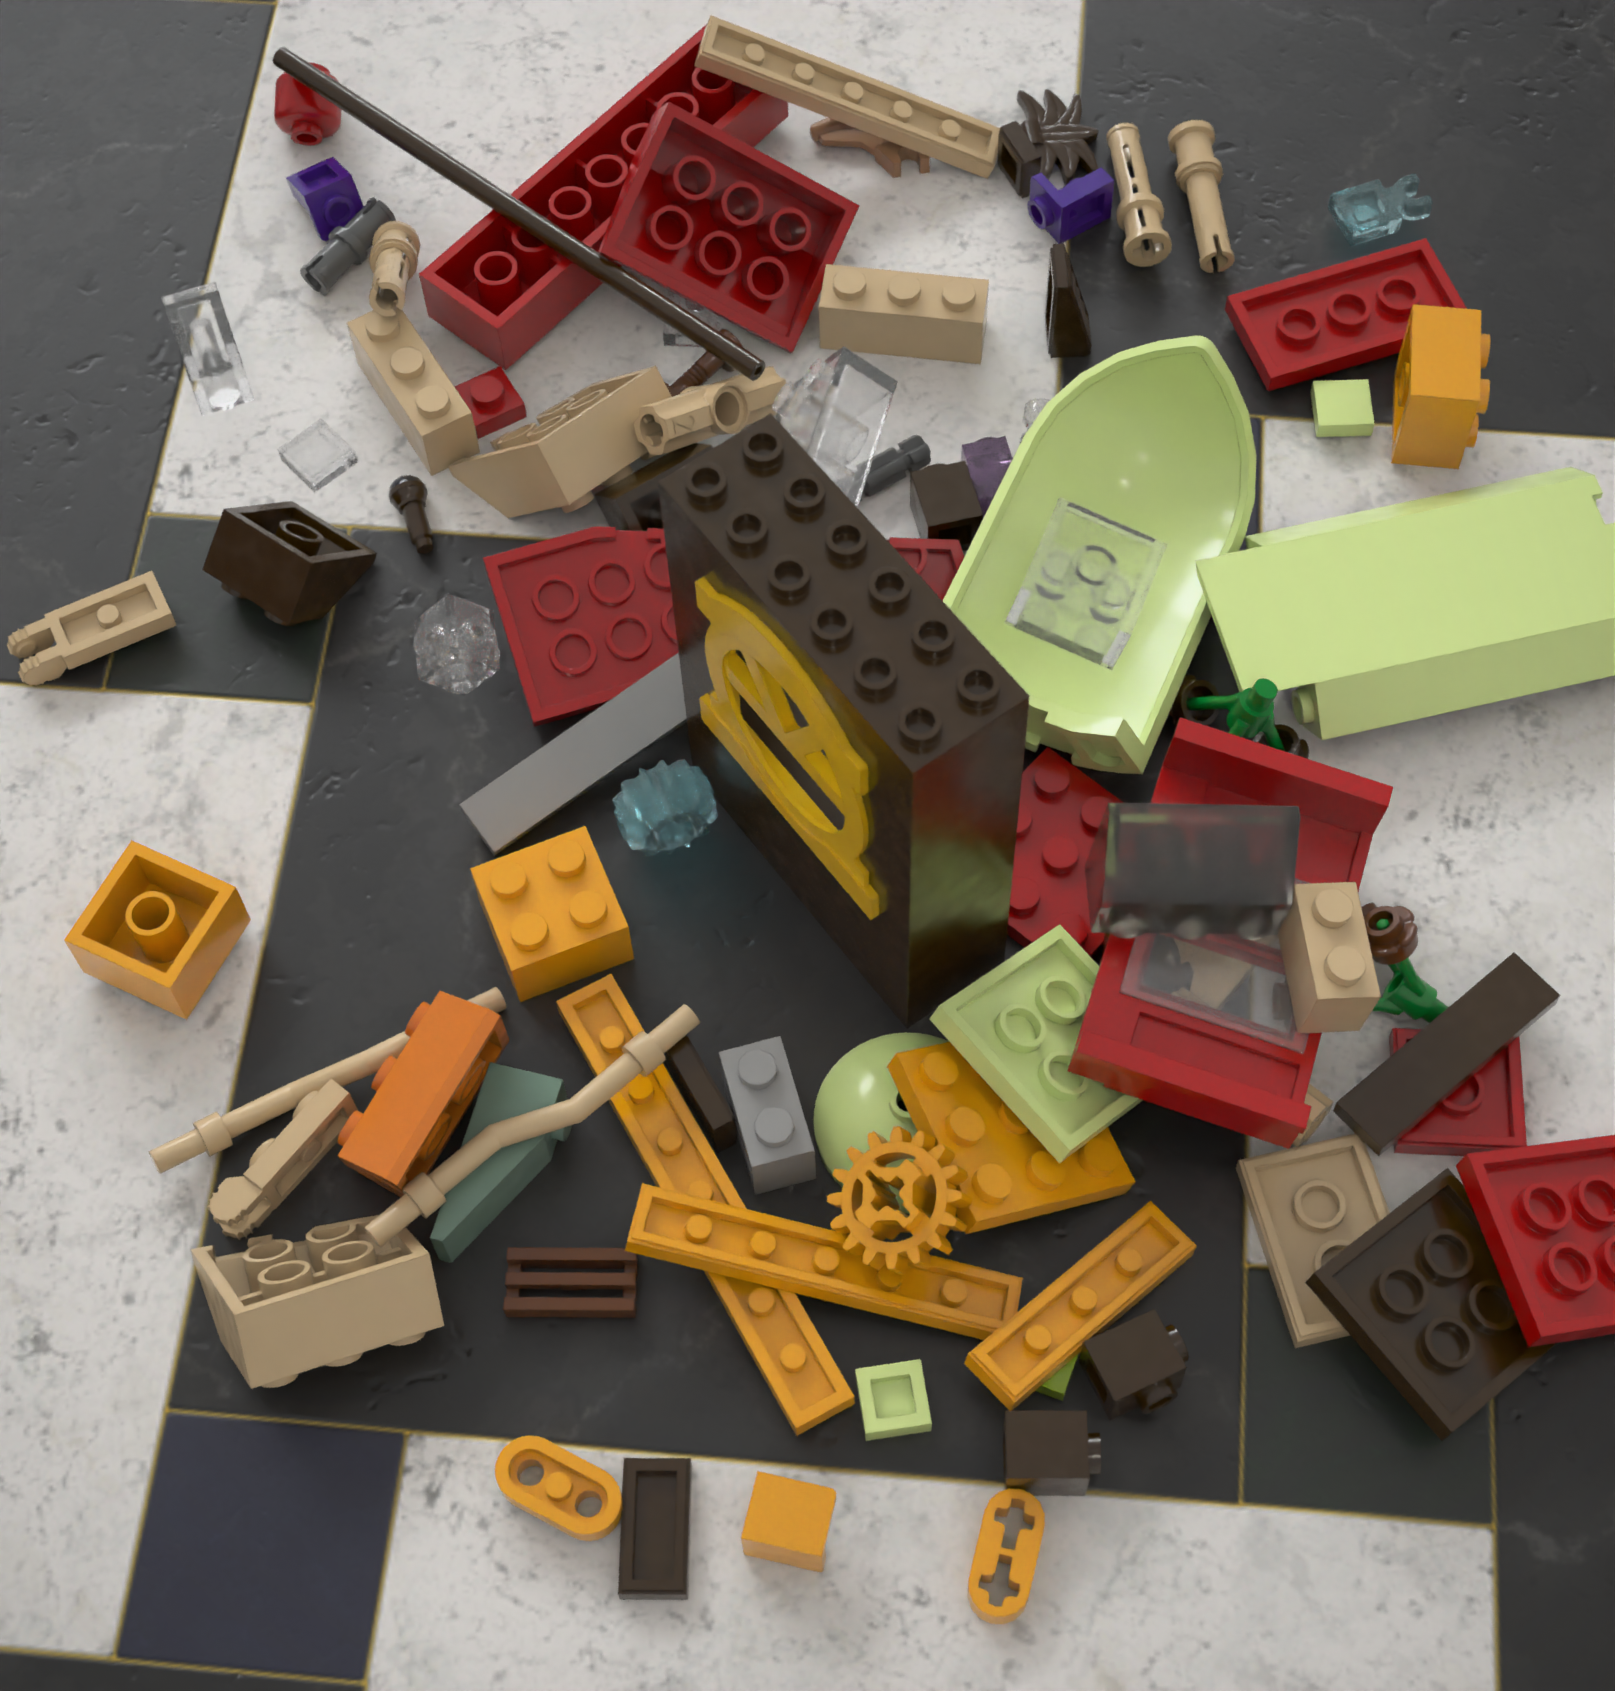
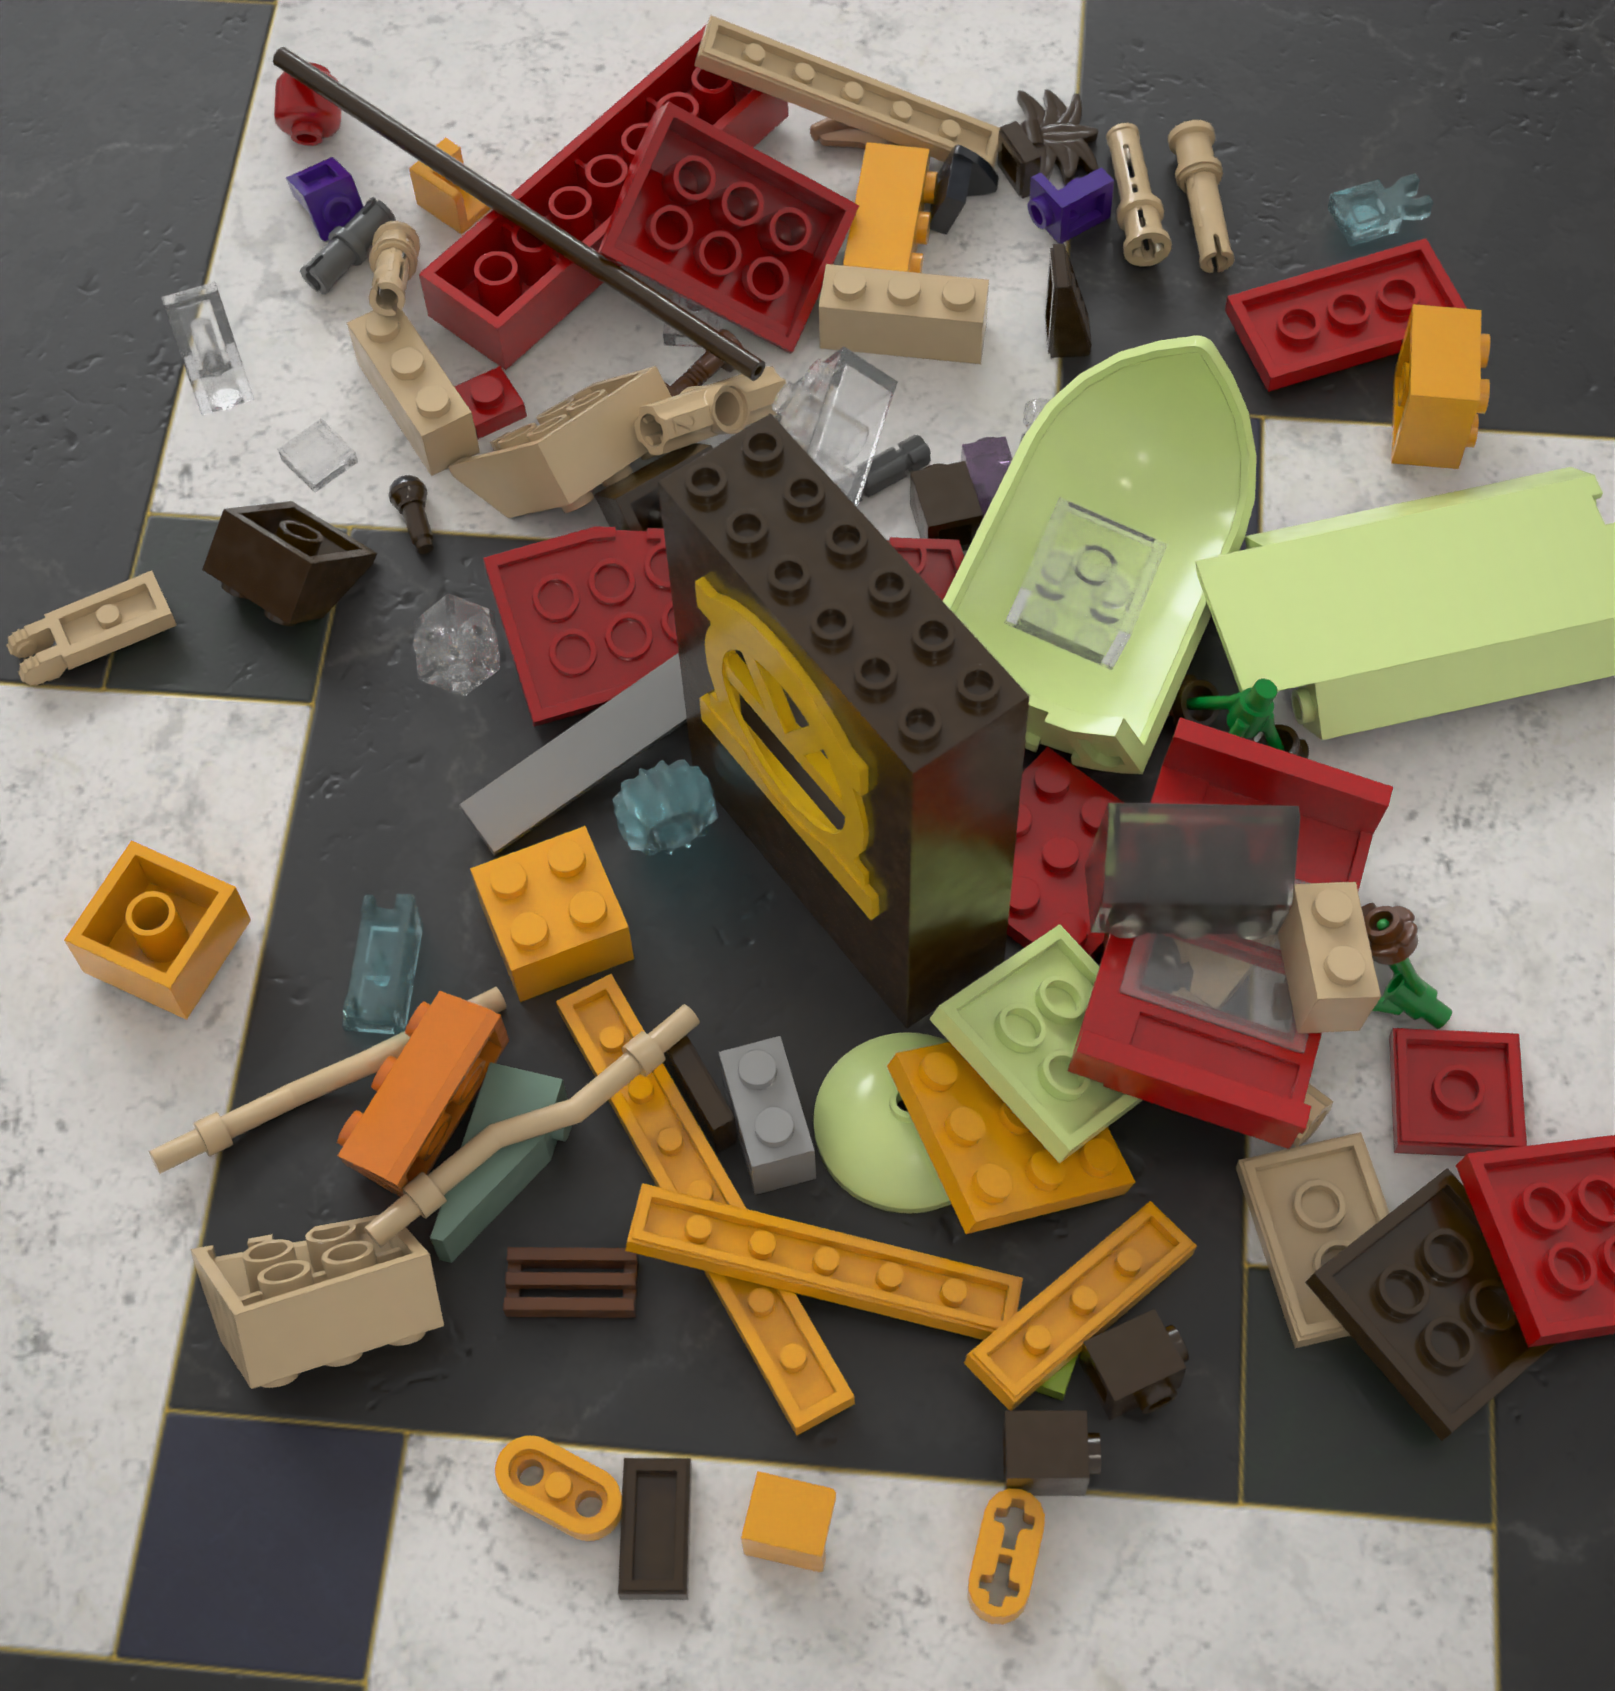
(282, 1162): tan hinge -> none
(384, 967): none -> clear light blue hinge
(443, 197): none -> light orange panel
(871, 1208): light orange gear -> none
(891, 209): none -> light orange brick
(893, 1400): yellowish green tile -> none
(960, 176): none -> black tile
(1342, 408): yellowish green tile -> none
(1445, 1054): dark brown tile -> none

